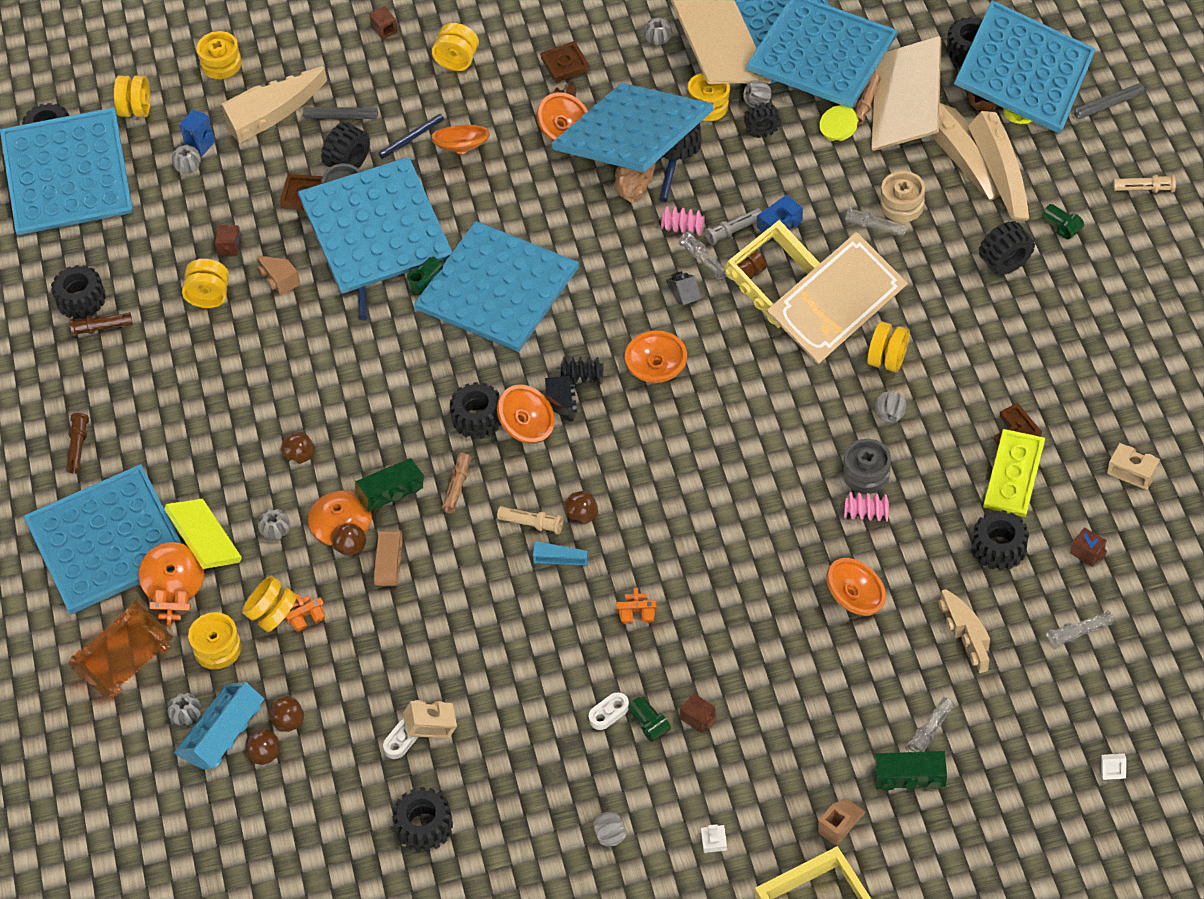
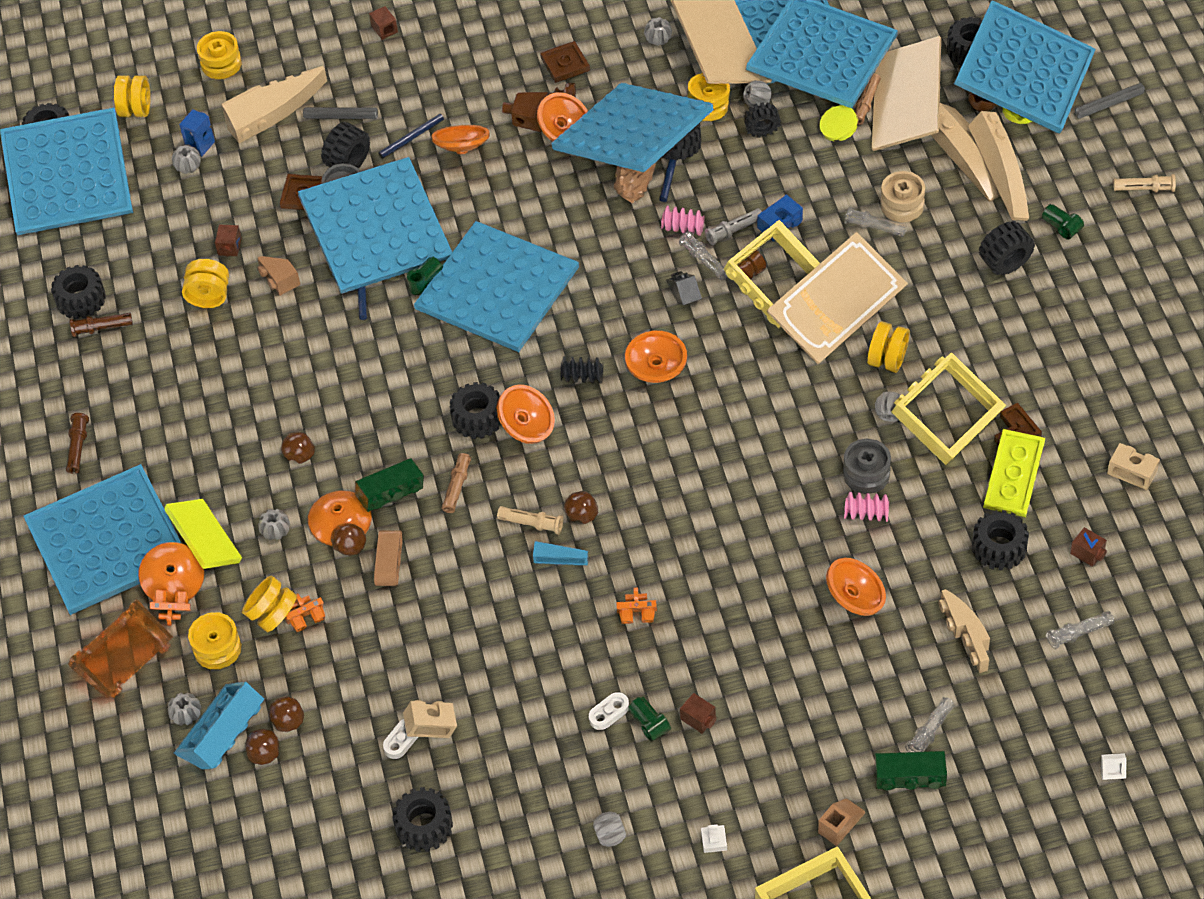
(455, 47): yellow wheel -> none
(525, 109): none -> reddish brown torso
(559, 394): black slope -> none
(971, 383): none -> light yellow window

